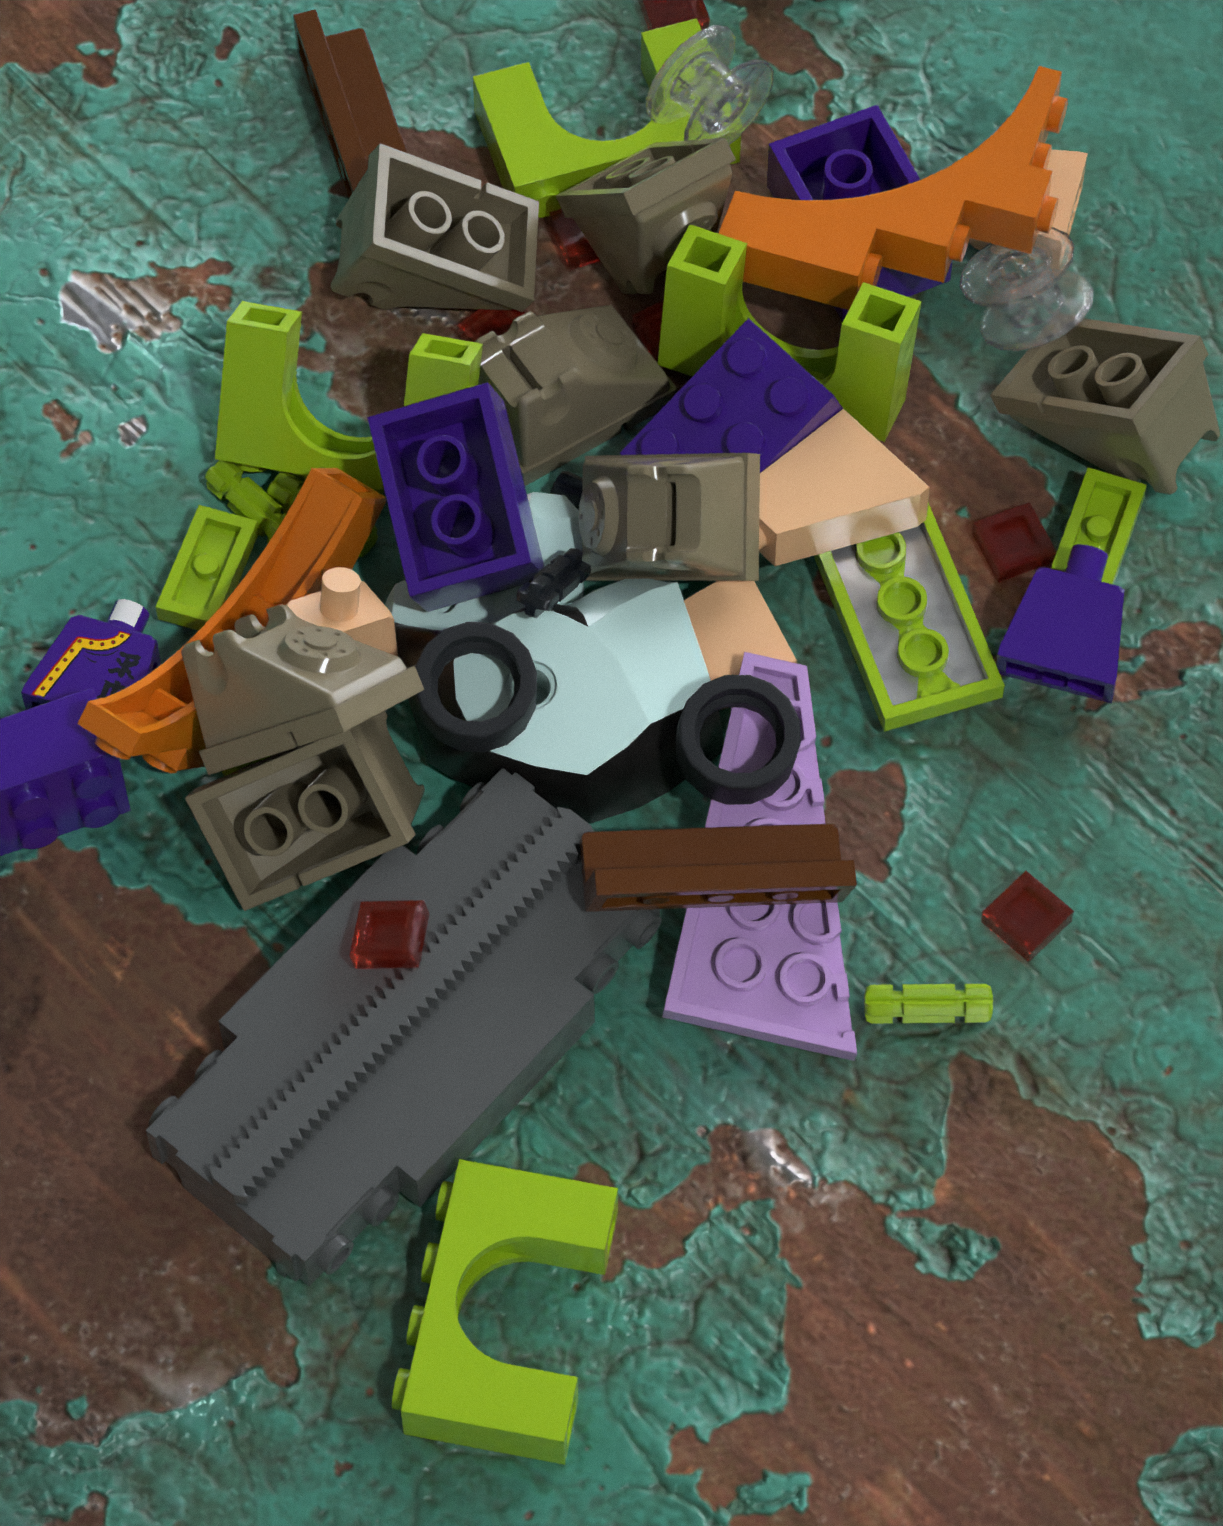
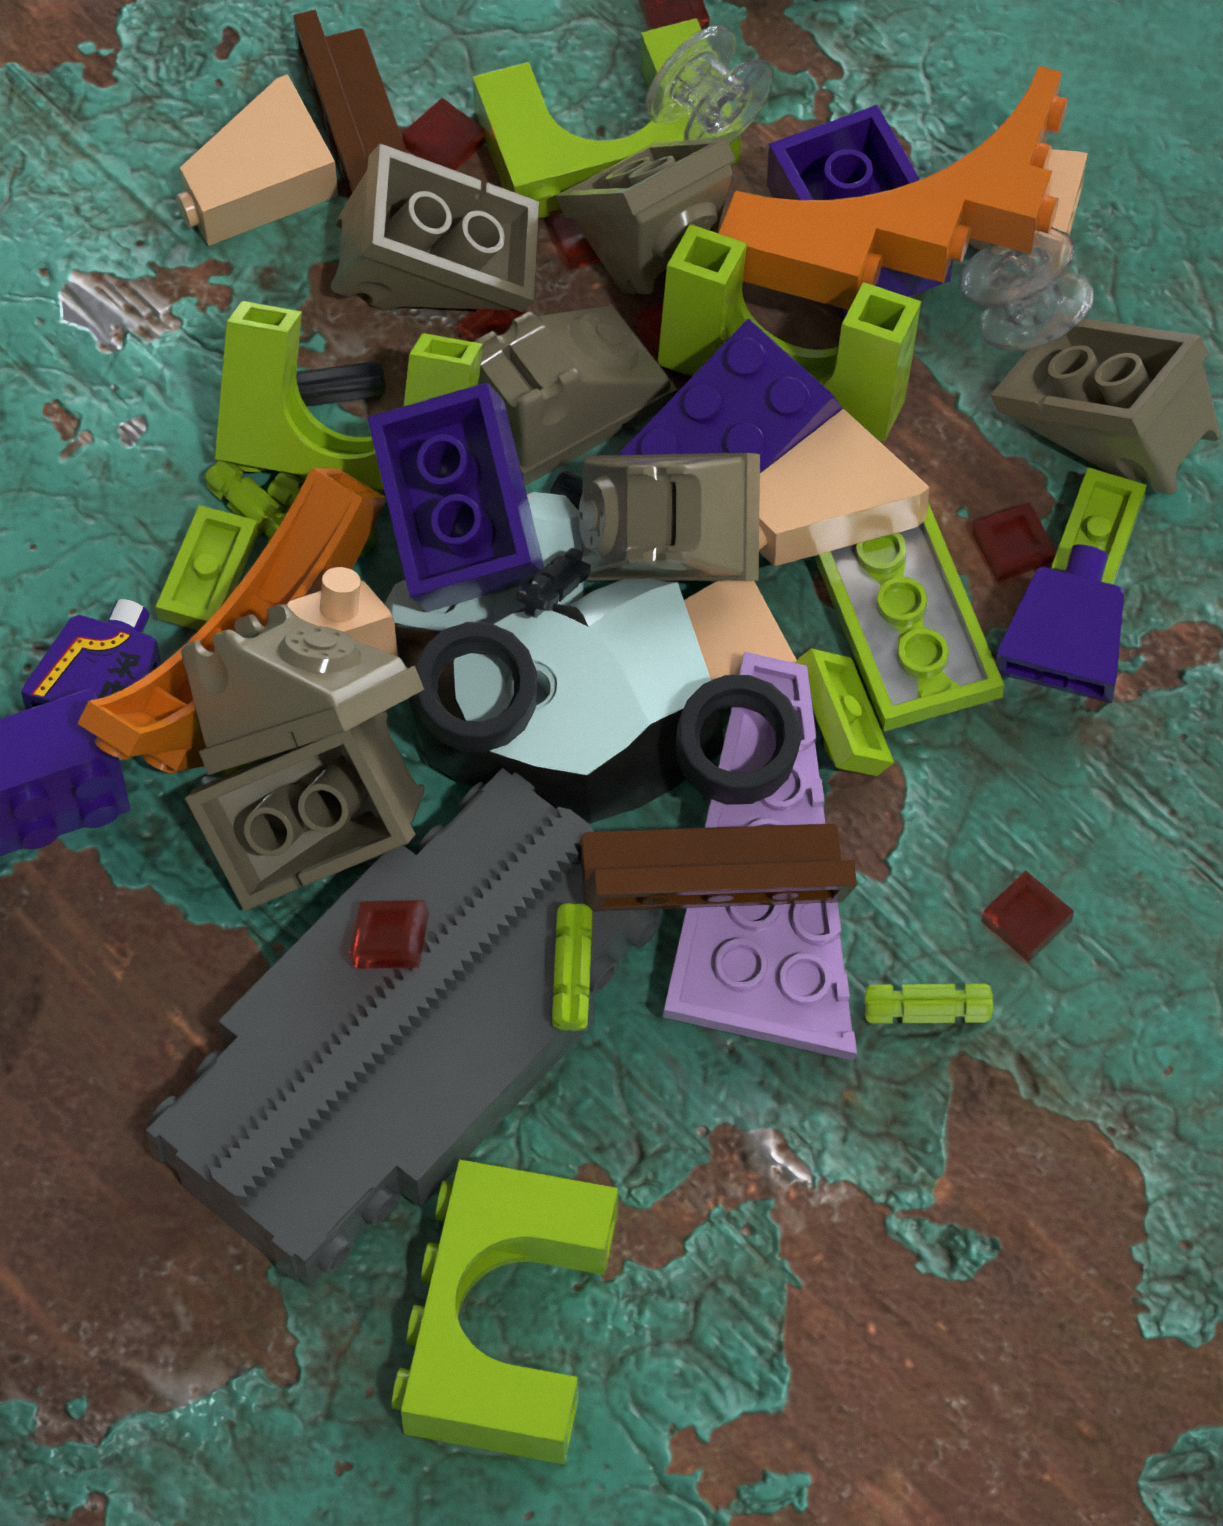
(257, 168): none -> light nougat slope
(341, 383): none -> black axle
(444, 136): none -> clear red tile
(572, 967): none -> lime axle
(845, 714): none -> lime plate

